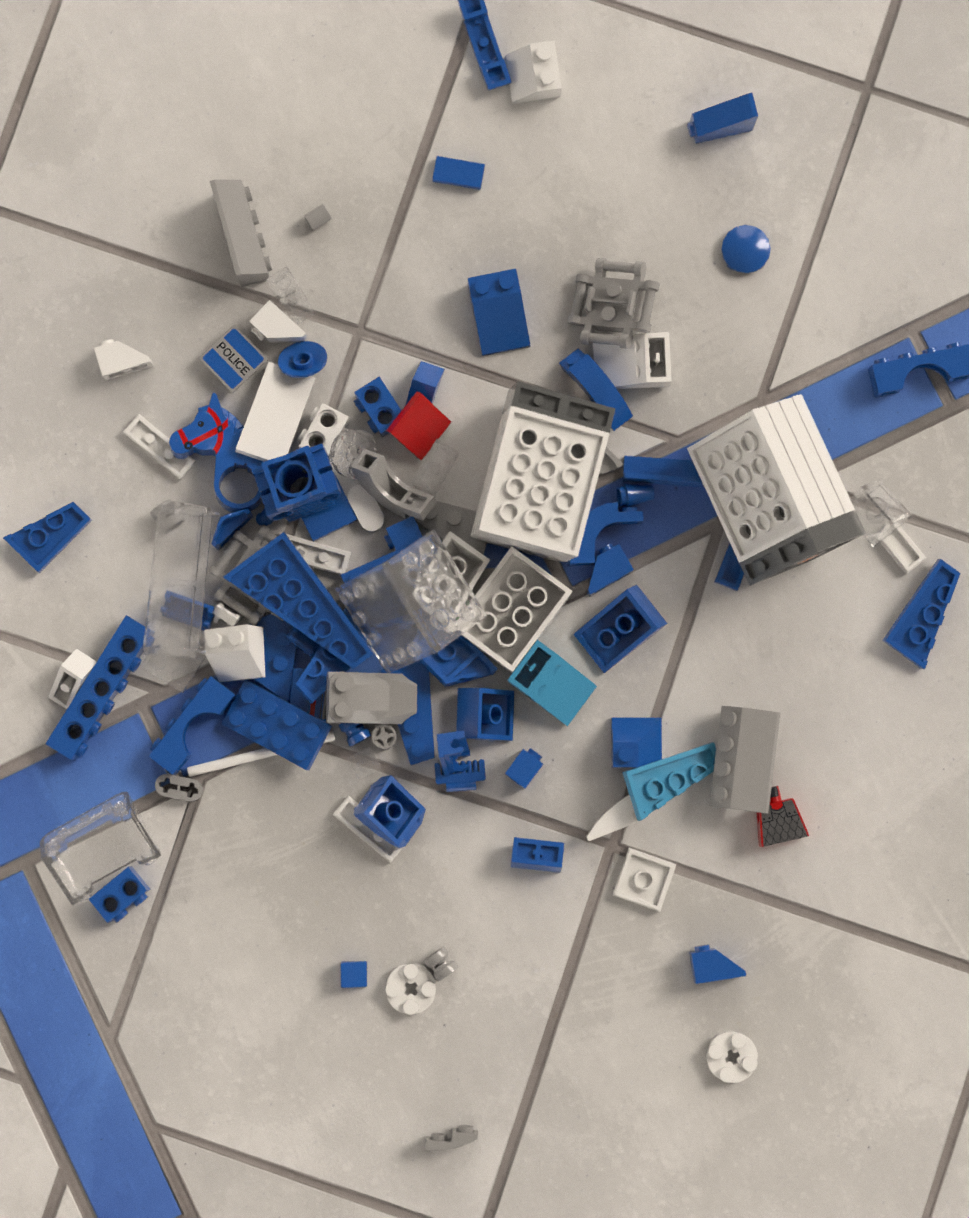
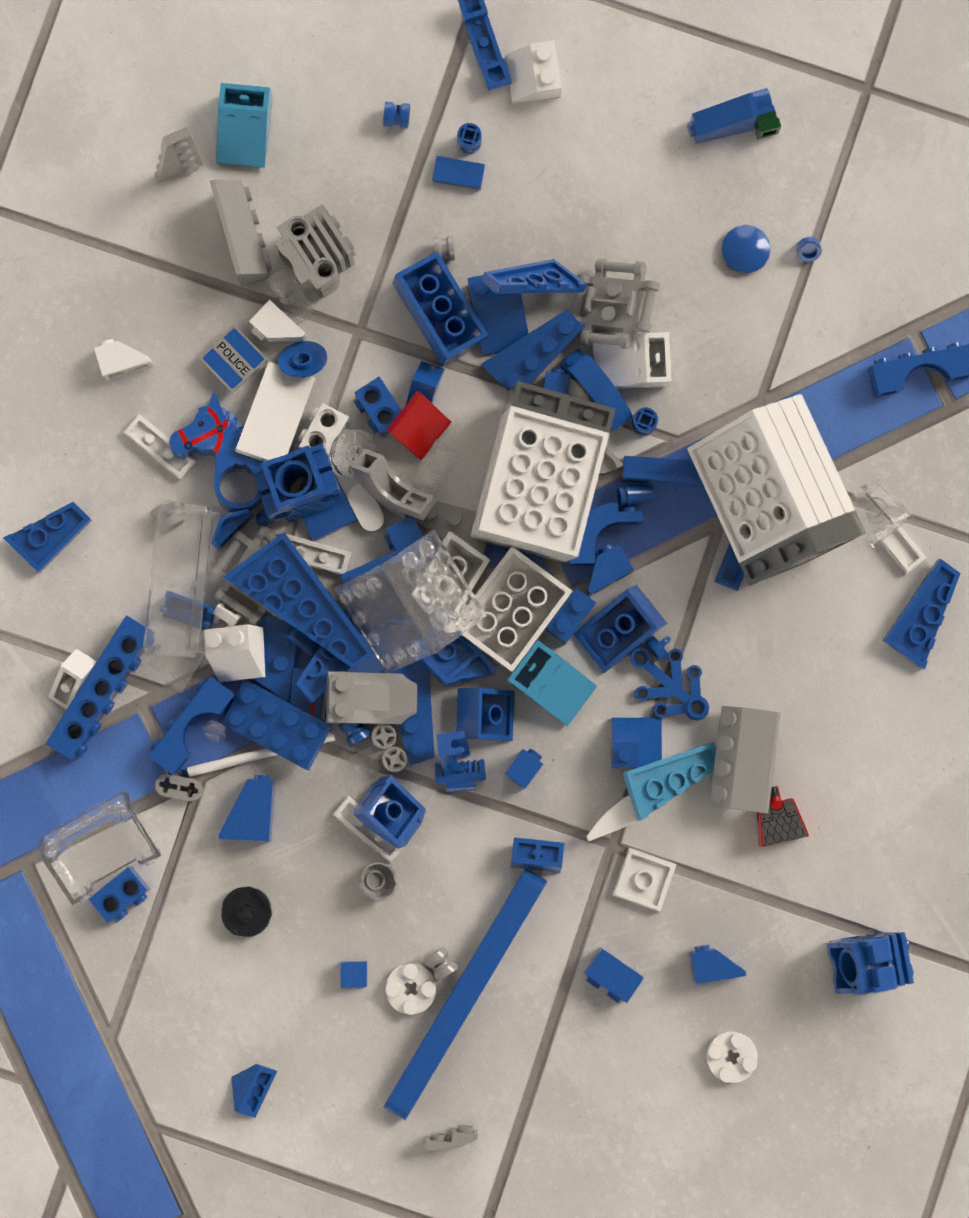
(177, 156): none -> light grey wing
(214, 731): none -> clear plate
(232, 909): none -> black plate
(243, 125): none -> dark azure slope
(251, 1088): none -> blue slope
(252, 812): none -> blue slope
(315, 252): none -> light grey piece
(378, 881): none -> light grey hair
(395, 759): none -> light grey wheel
(396, 114): none -> blue wheel
(439, 308): none -> blue slope
(444, 247): none -> light grey wheel
(465, 994): none -> blue beam
(470, 143): none -> blue wheel
(534, 352): none -> blue wing
(535, 277): none -> blue wing
(557, 381): none -> blue brick
(570, 616): none -> blue brick
(613, 975): none -> blue brick
(641, 421): none -> blue wheel
(657, 648): none -> blue tile
(672, 687): none -> blue plant
(767, 121): none -> leg
(808, 249): none -> blue tile
(870, 963): none -> blue piece

